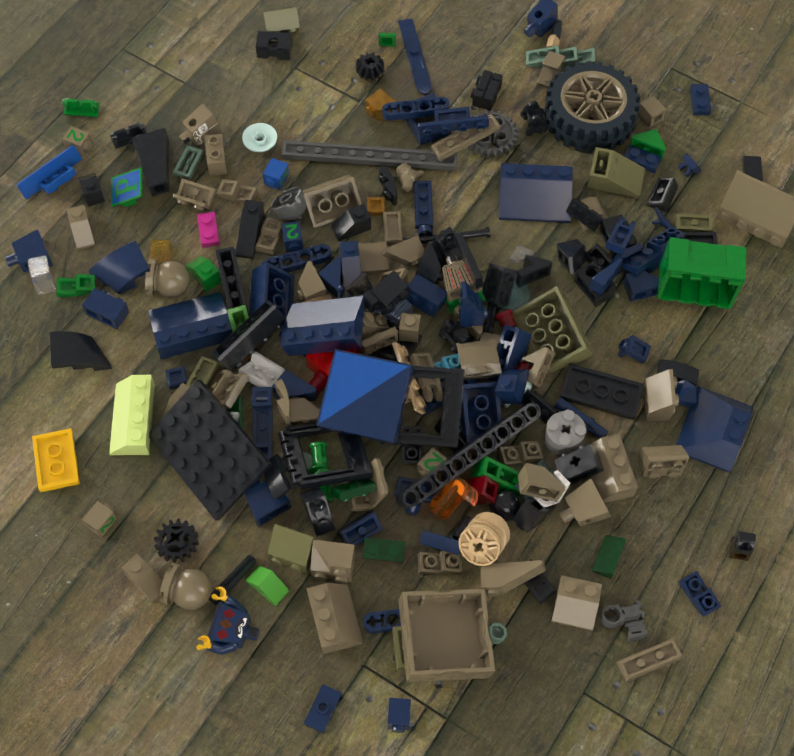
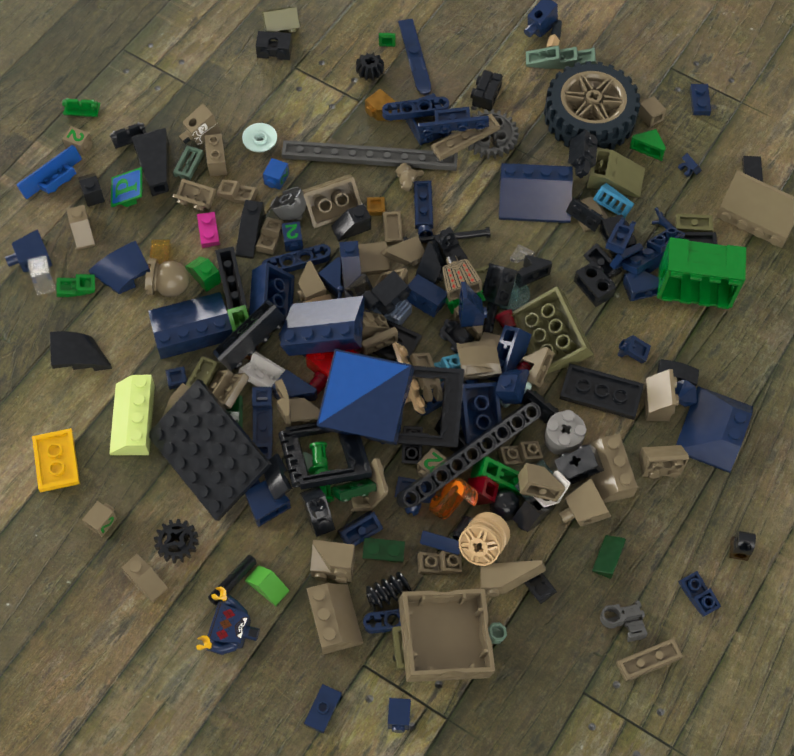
(105, 308): dark blue brick -> none
(187, 588): dark tan tile -> none
(290, 549): olive slope -> none
(387, 590): none -> black piece
(389, 184): black slope -> none
(409, 327): dark tan brick -> none
(469, 260): black tile -> none
(535, 115): black piece -> none
(551, 66): dark tan slope -> none
(571, 255): black slope -> none
(576, 603): dark tan slope -> none
(583, 153): none -> black hinge
(600, 432): dark blue pin -> none
(603, 279): dark blue slope -> none
(604, 201): none -> dark azure slope
(644, 158): dark blue plate -> none
(663, 194): black slope -> none

